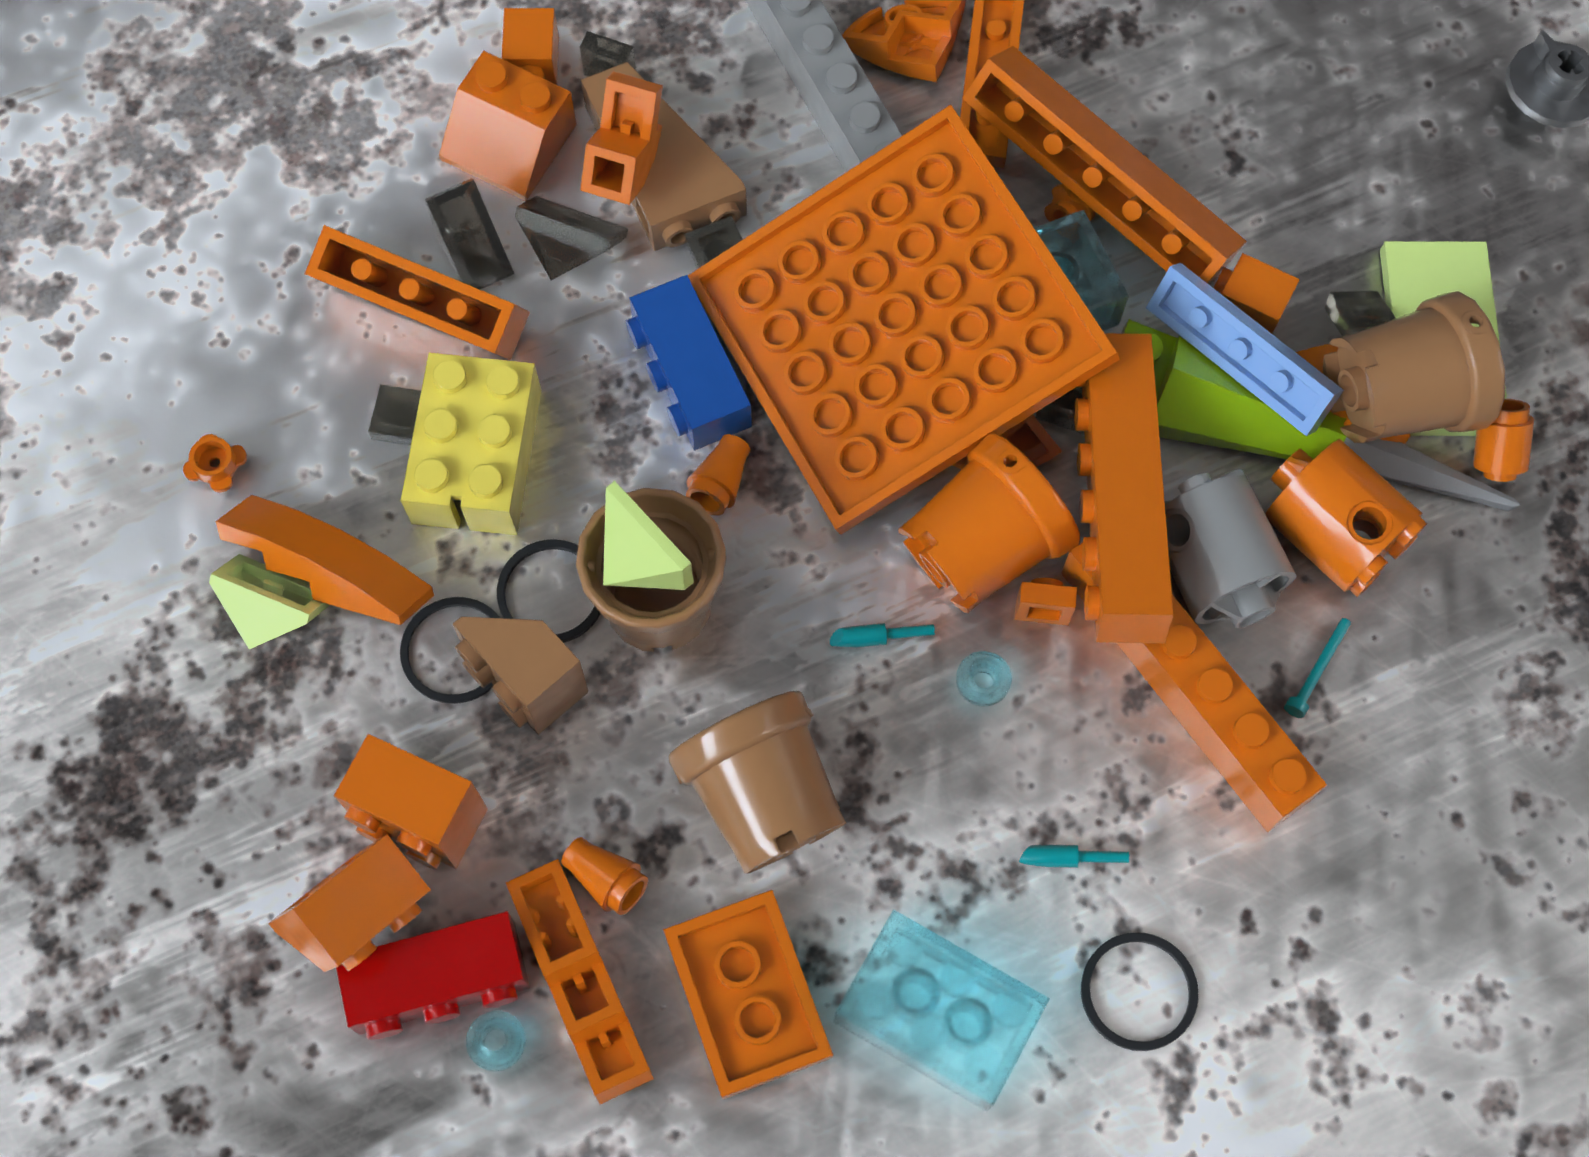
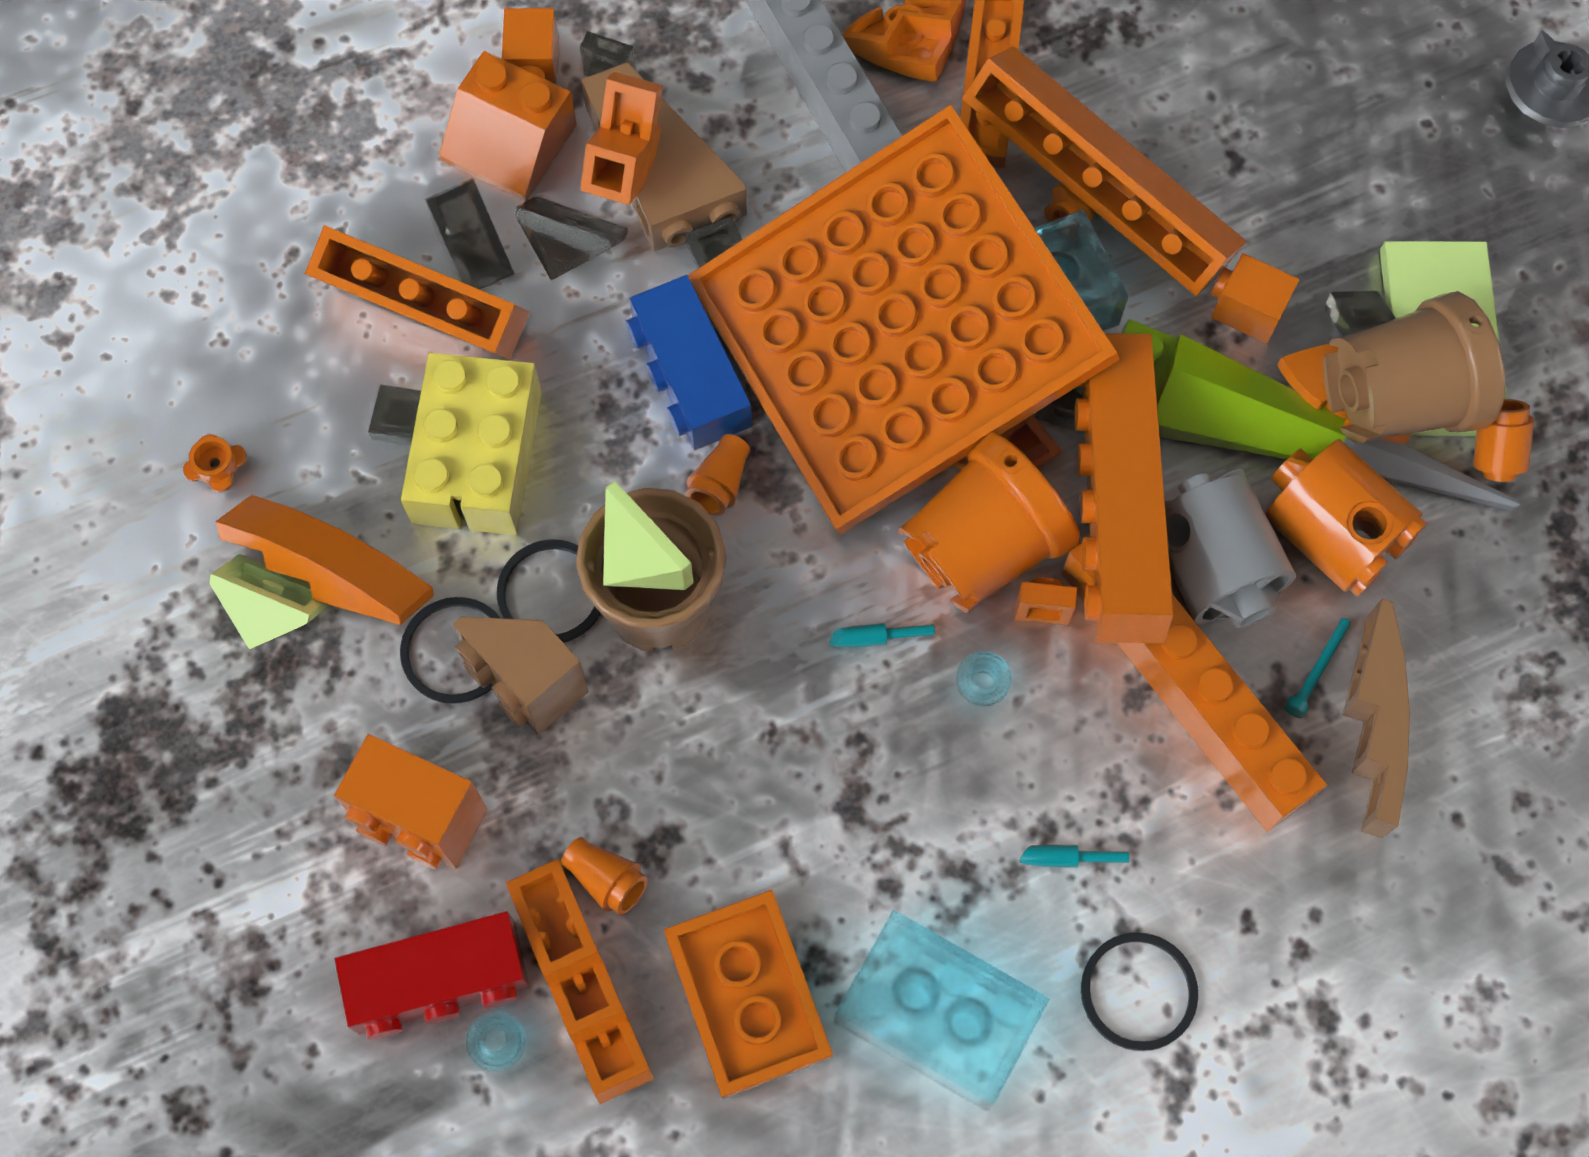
(352, 906): orange slope -> none
(761, 780): medium nougat piece -> none
(1244, 349): light blue plate -> none
(1382, 702): none -> medium nougat slope

